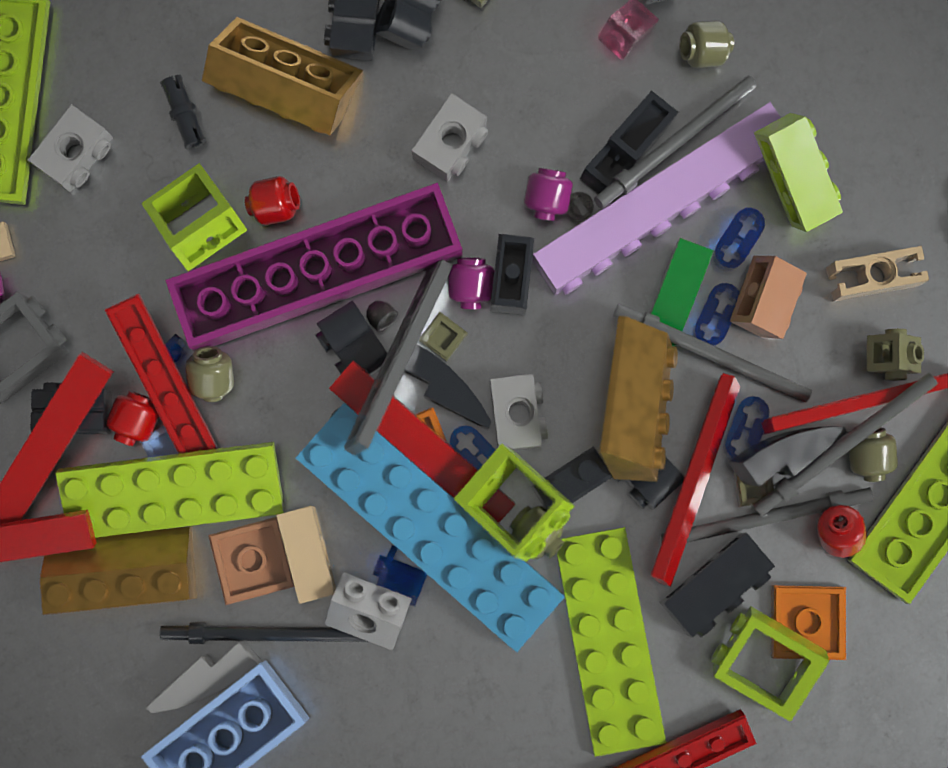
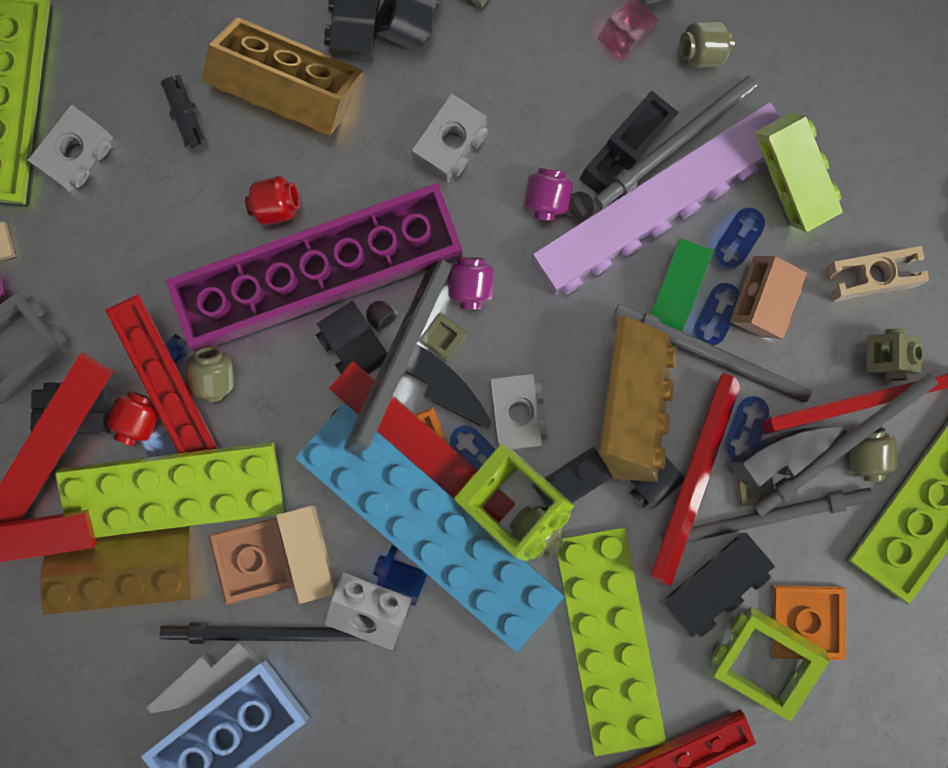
(191, 243): lime window -> none
(512, 274): black brick -> none
(841, 531): red head -> none

